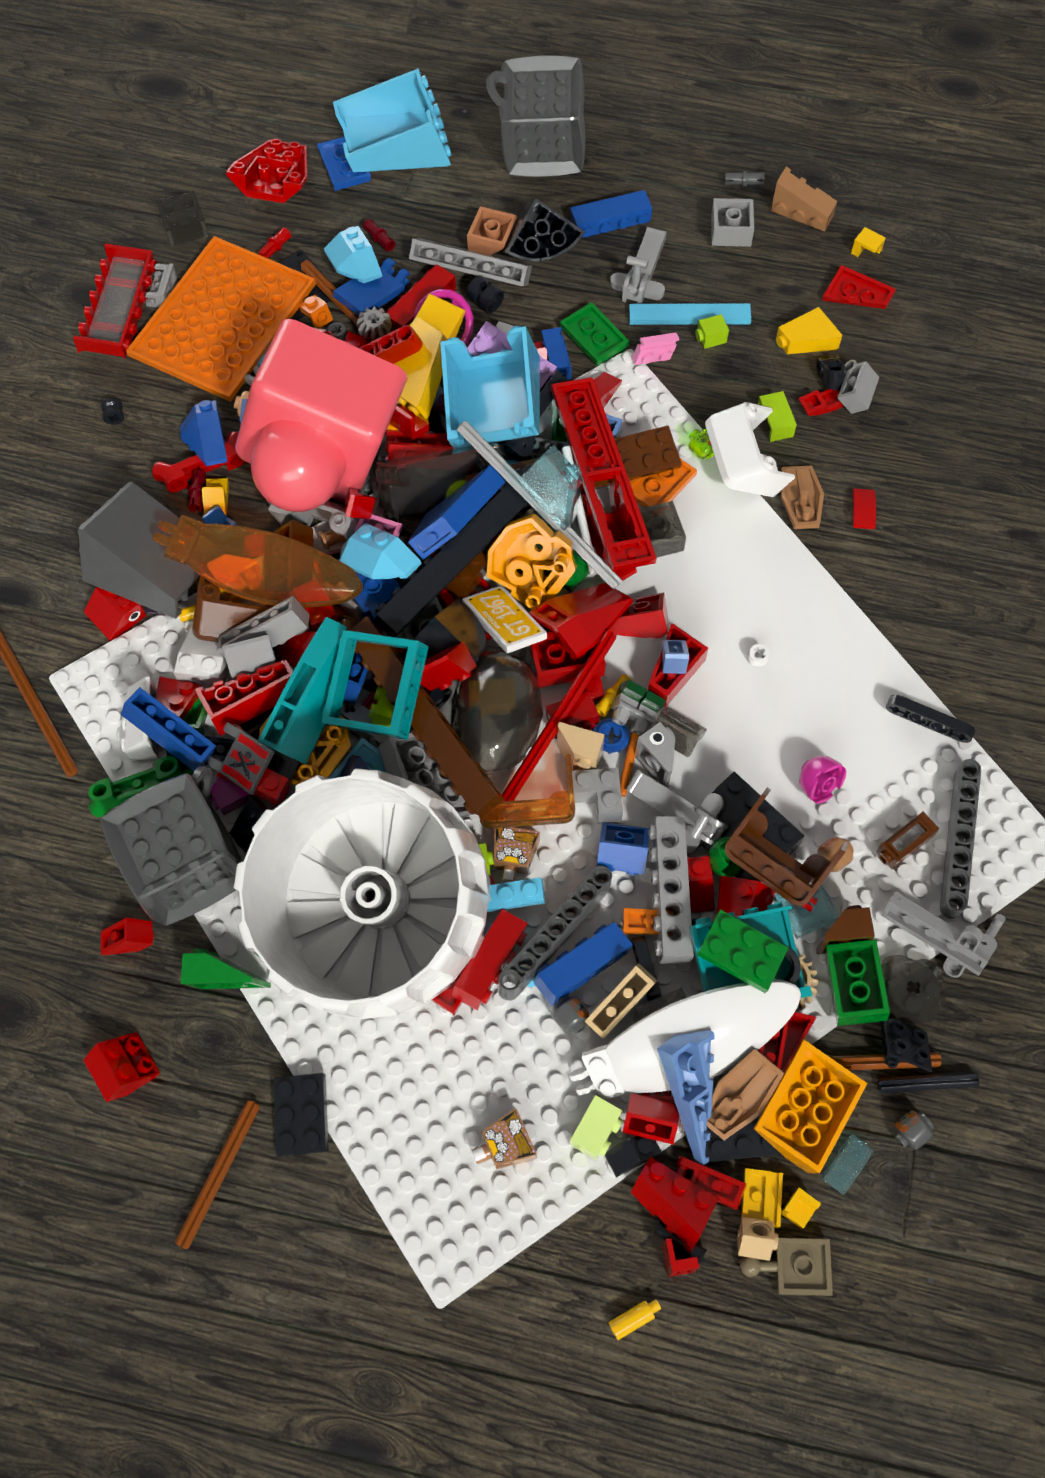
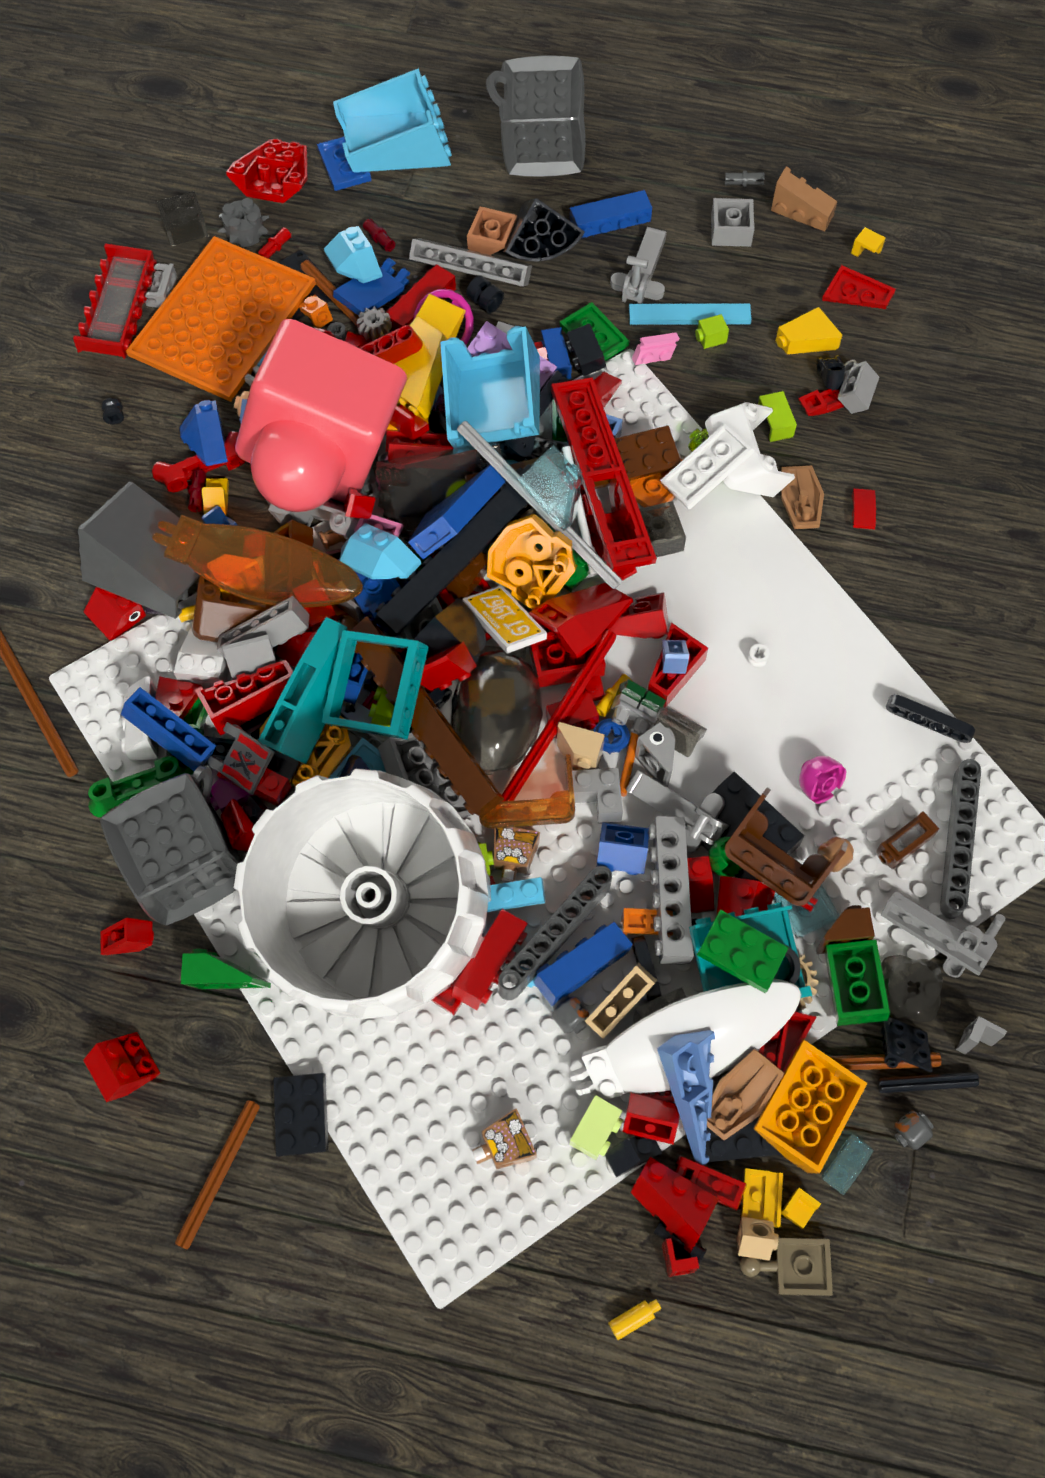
(239, 827): none -> red slope
(243, 222): none -> dark grey brick
(586, 350): none -> black brick
(707, 466): none -> white tile
(981, 1031): none -> light grey panel

